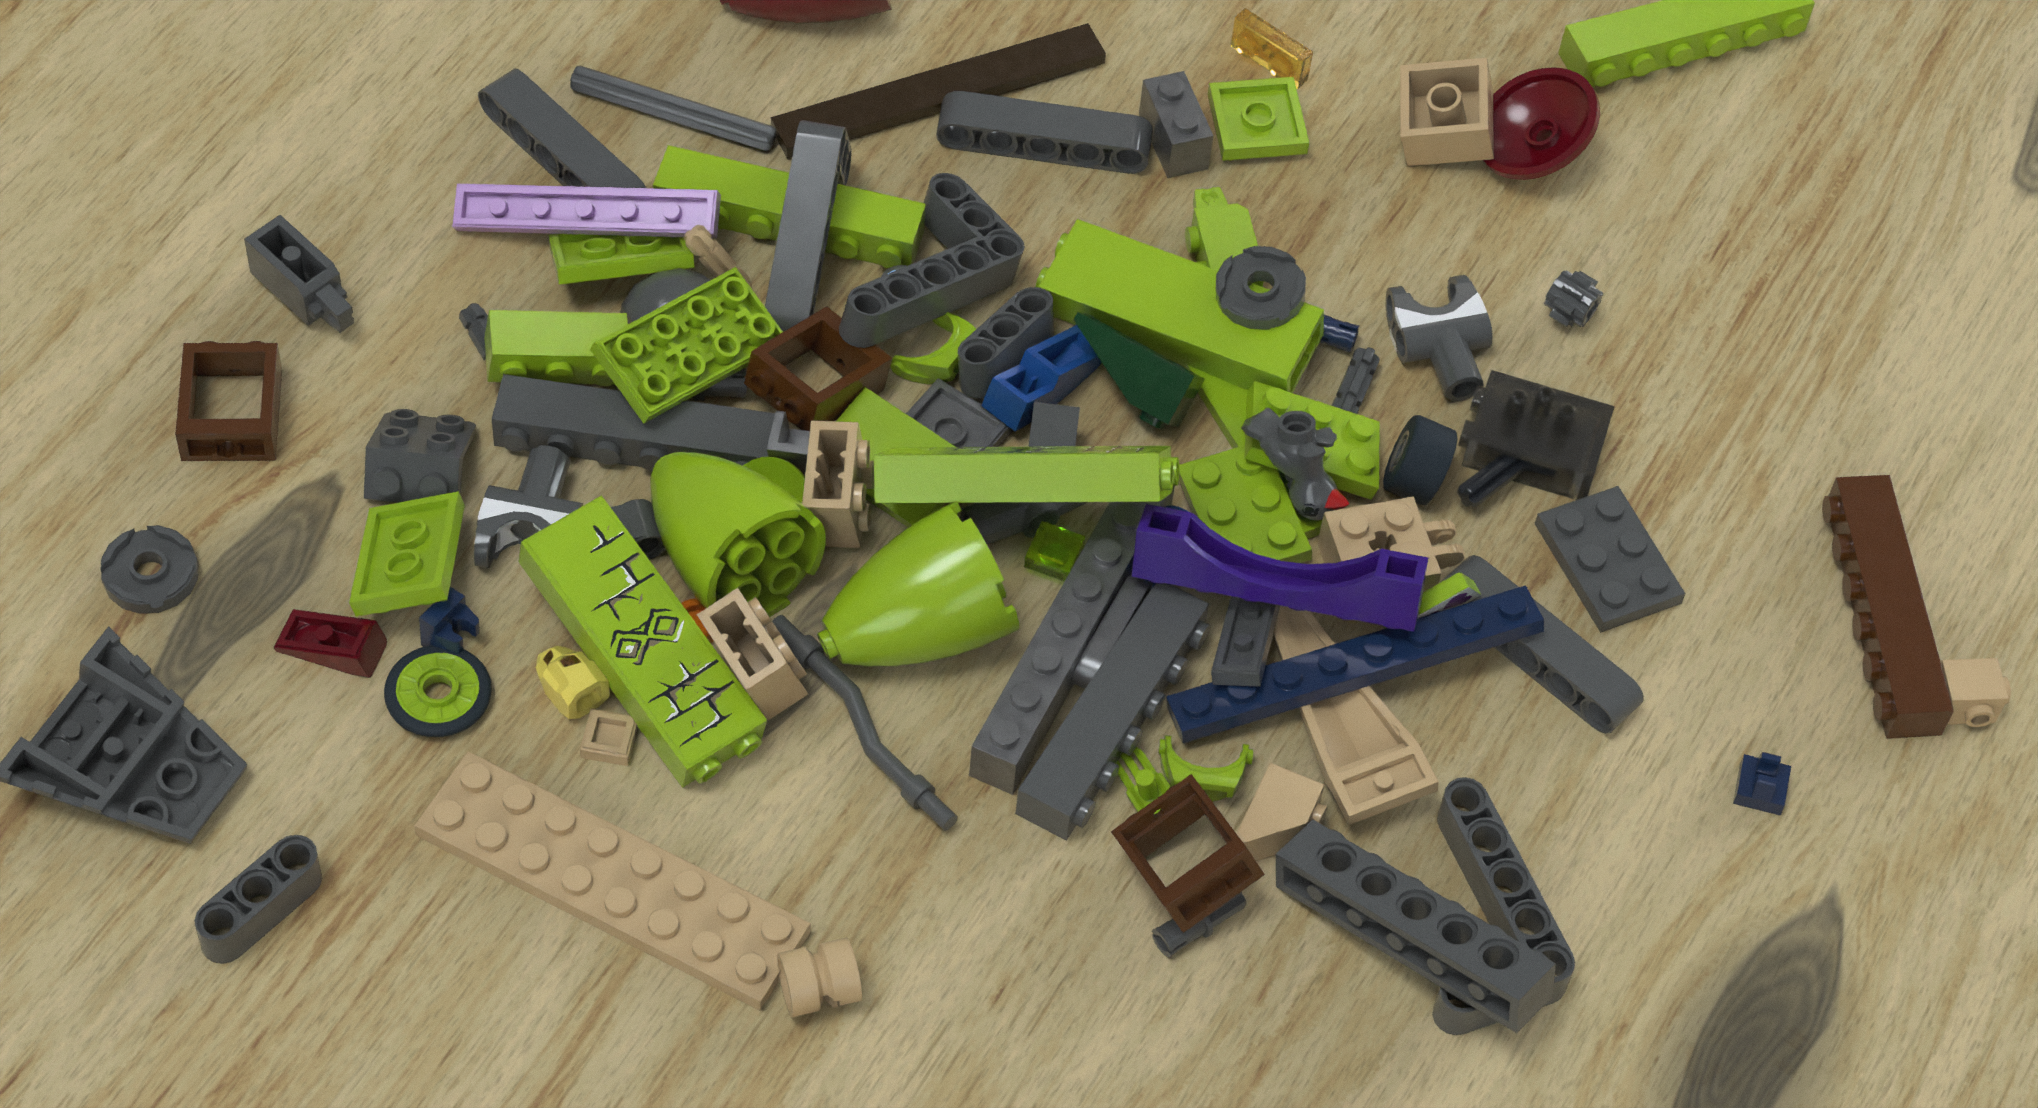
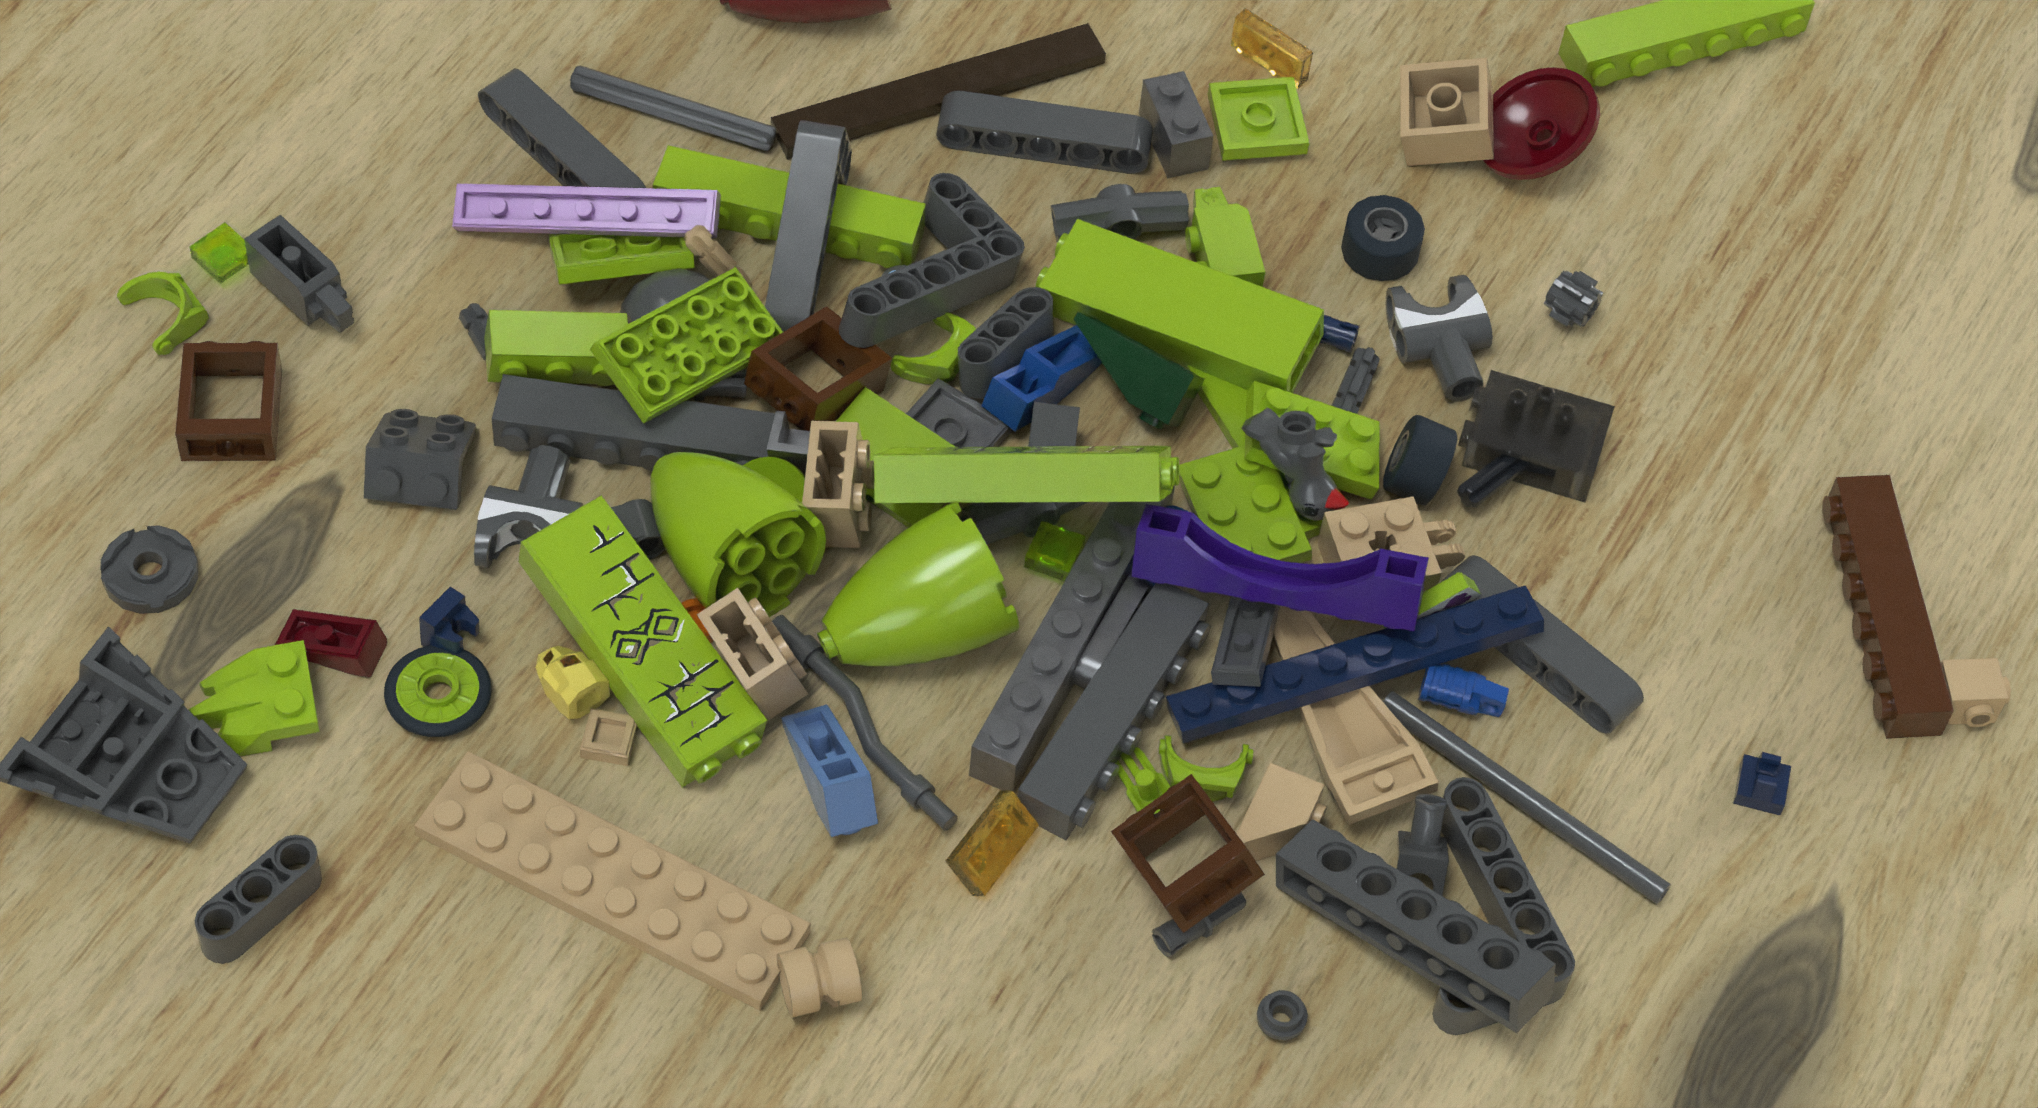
(173, 289): none -> lime helmet
(220, 252): none -> clear neon green plate
(260, 698): none -> lime plate
(407, 554): lime plate -> none
(831, 771): none -> medium blue slope
(992, 843): none -> clear yellow plate
(1124, 211): none -> dark grey piece
(1260, 309): dark grey tile -> none
(1288, 1004): none -> dark grey plate
(1382, 238): none -> black wheel
(1423, 847): none -> dark grey bracket
(1462, 691): none -> blue hinge
(1528, 799): none -> dark grey piece
(1609, 559): dark grey plate -> none

